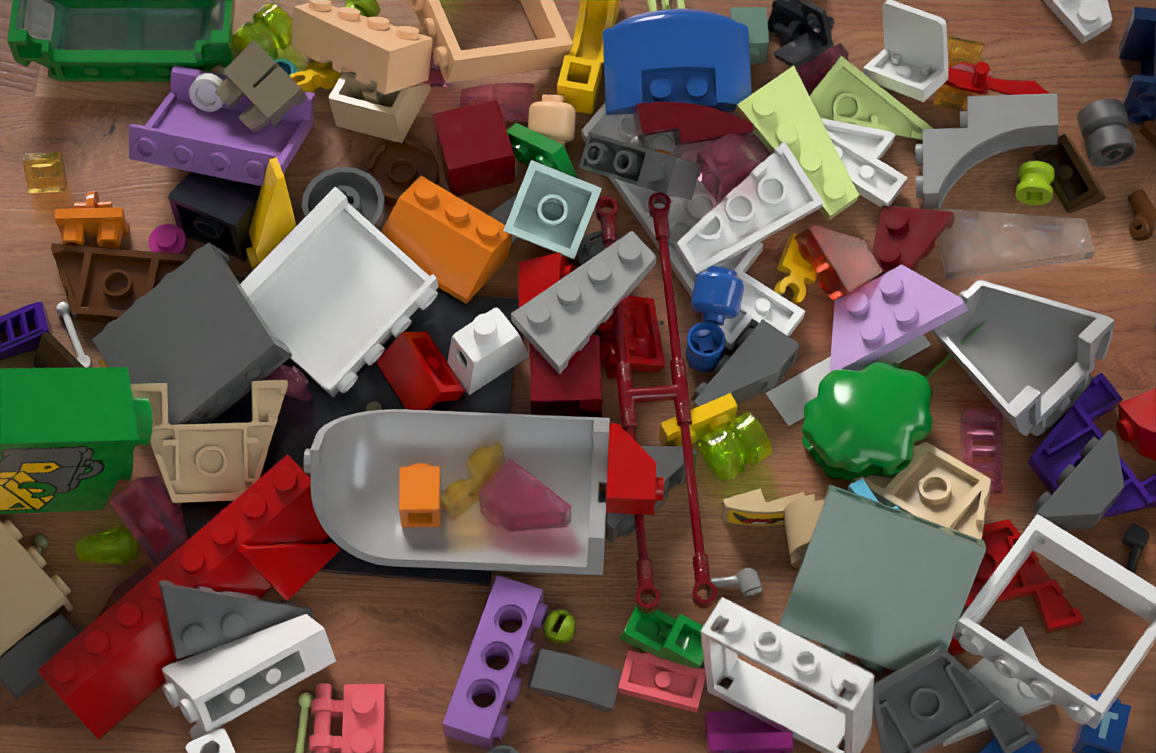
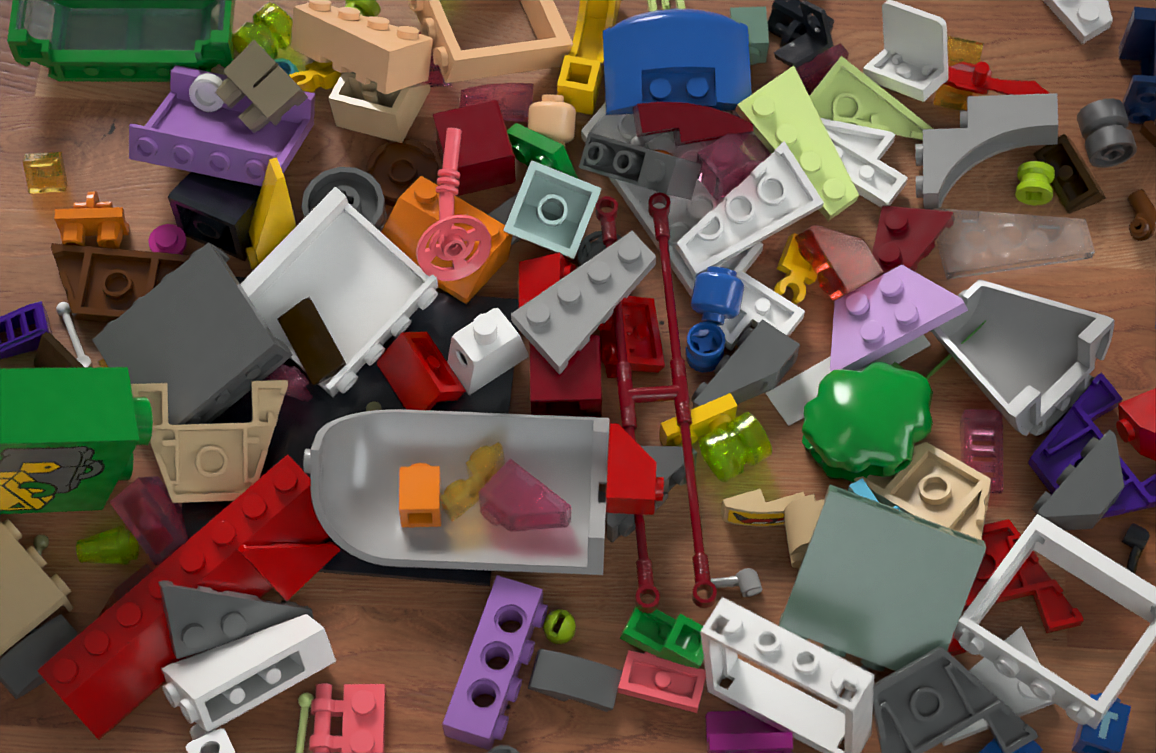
(311, 341): none -> dark brown slope
(451, 237): none -> coral dish

